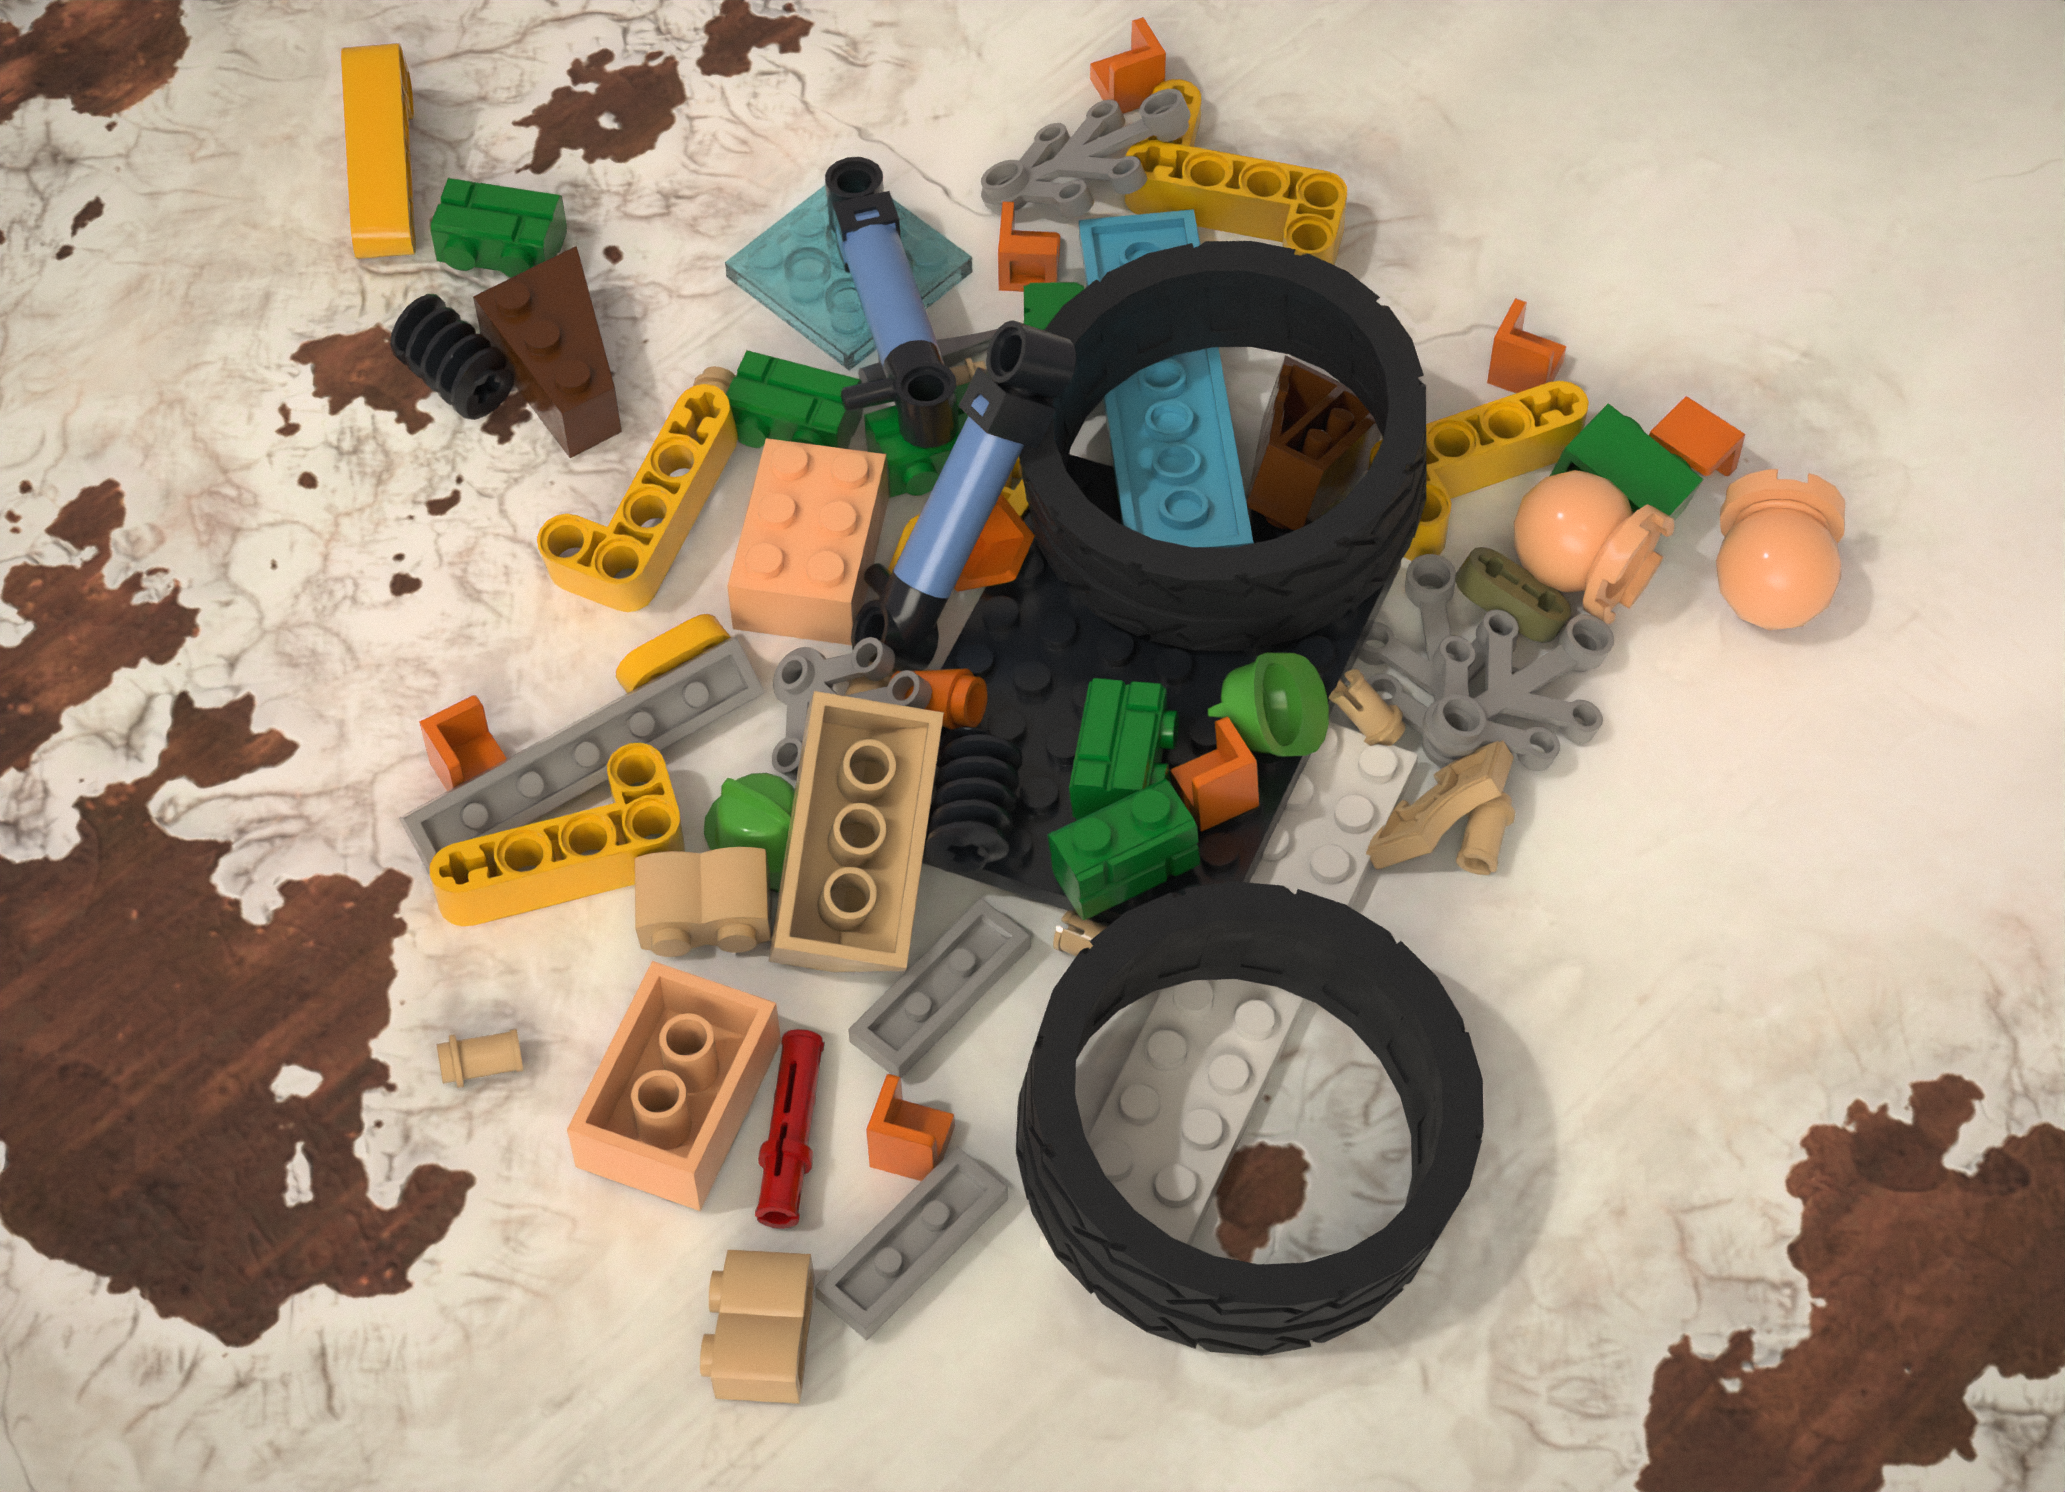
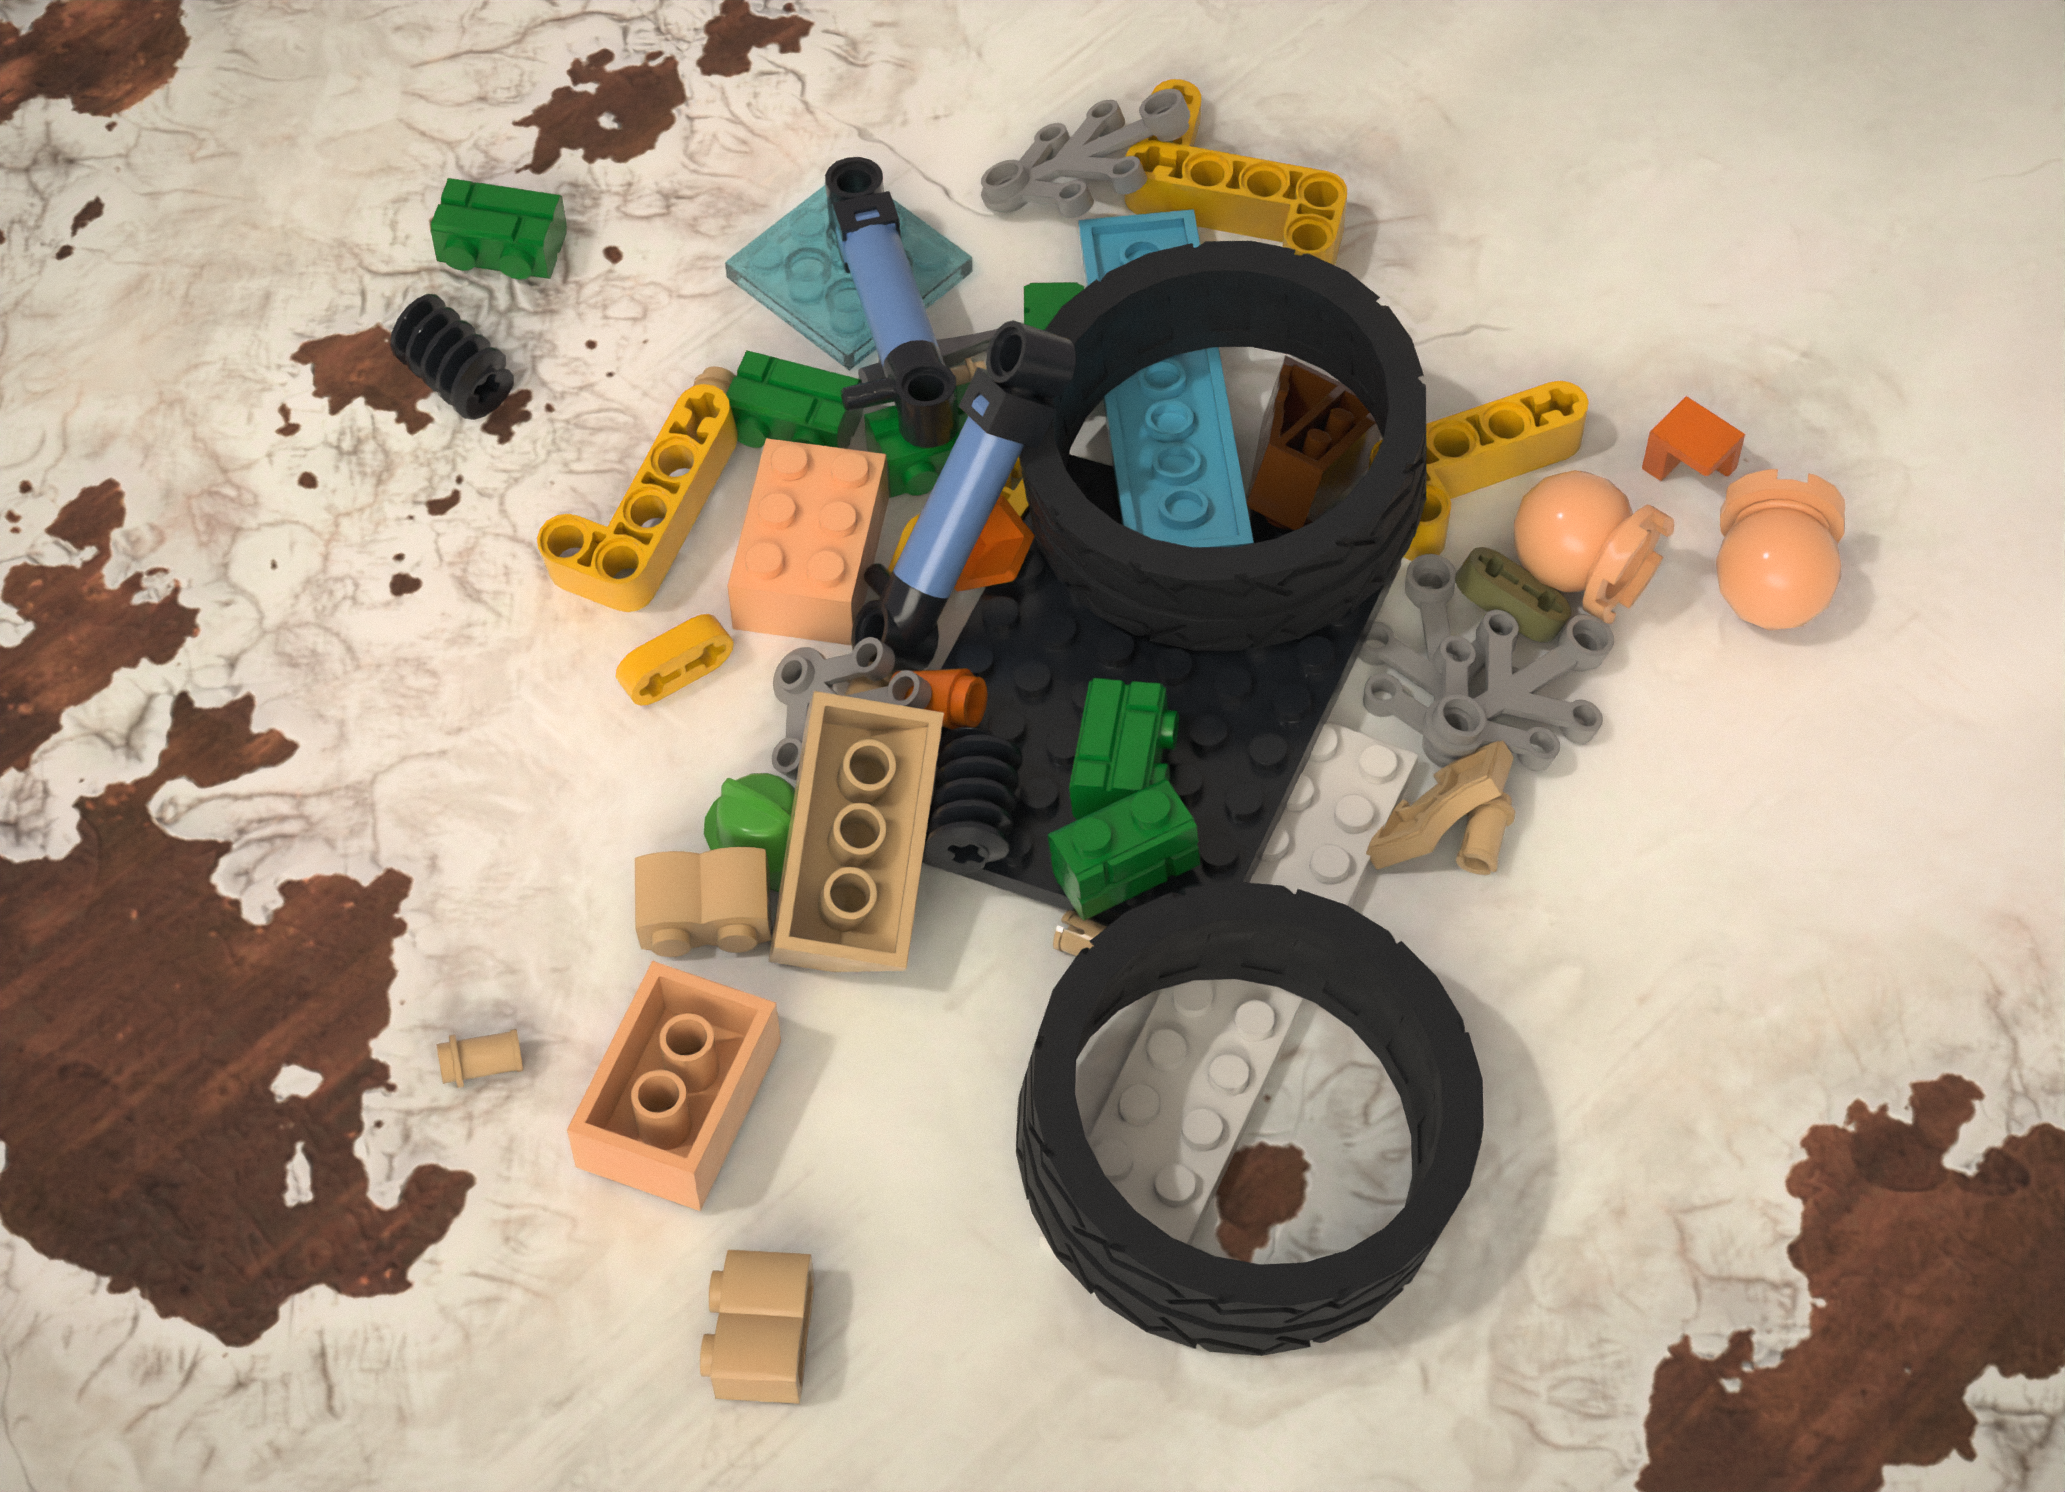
(378, 149): yellow beam -> none
(460, 742): orange panel -> none
(465, 868): yellow beam -> none
(554, 350): reddish brown wedge -> none
(579, 754): light grey plate -> none
(787, 1152): red pin -> none
(906, 1135): orange panel -> none
(911, 1243): light grey plate -> none
(939, 988): light grey plate -> none
(1025, 255): orange panel -> none
(1131, 74): orange panel -> none
(1219, 782): orange panel -> none
(1276, 705): bright green piece -> none
(1368, 711): tan pin -> none
(1522, 358): orange panel -> none
(1633, 461): green brick -> none

